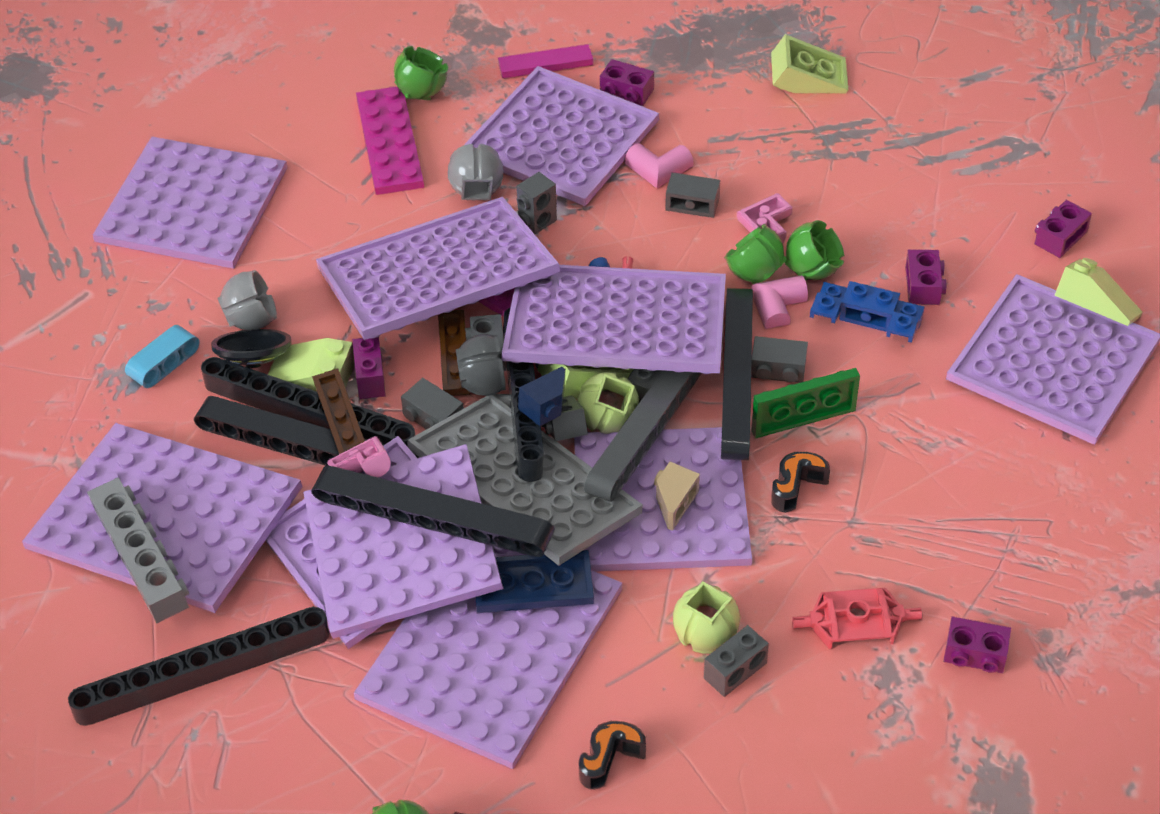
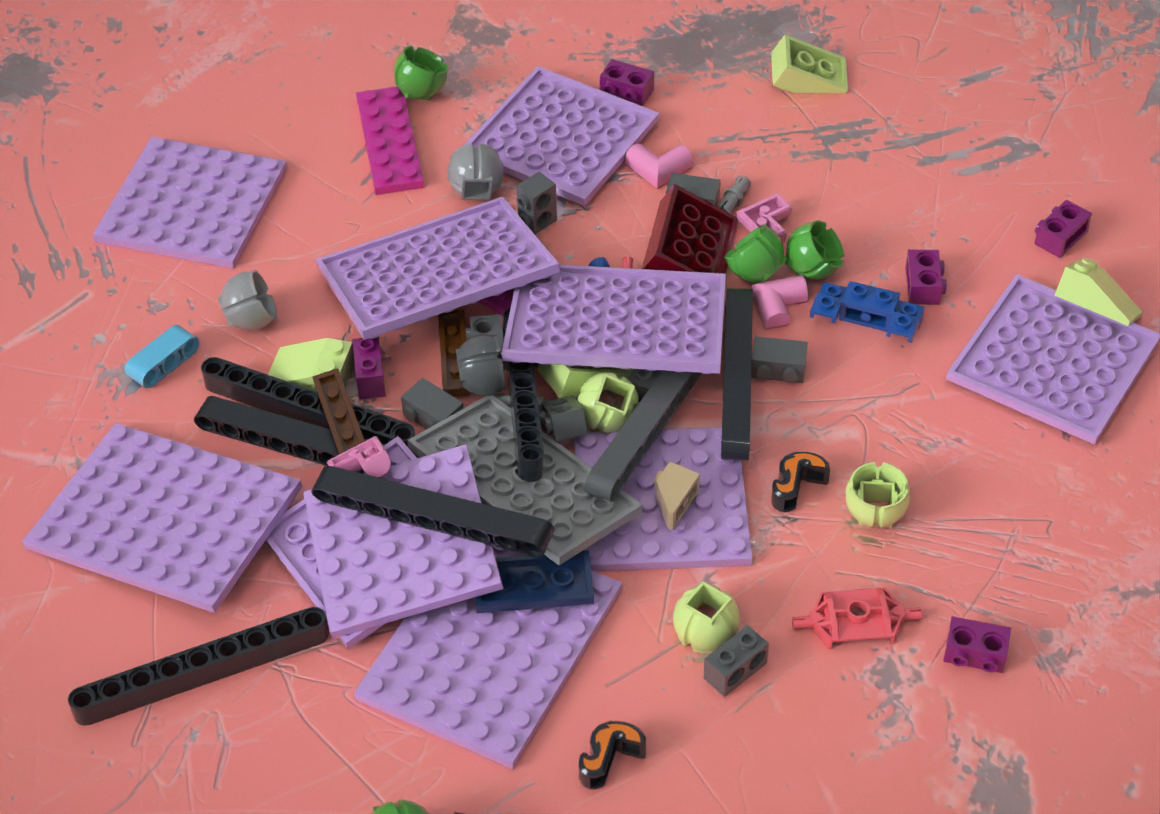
(138, 549): light grey brick -> none
(252, 346): black dish -> none
(543, 397): dark blue slope -> none
(548, 59): dark pink tile -> none
(689, 235): none -> dark red slope
(734, 195): none -> light grey pin
(805, 402): green plate -> none
(879, 485): none -> yellowish green piece

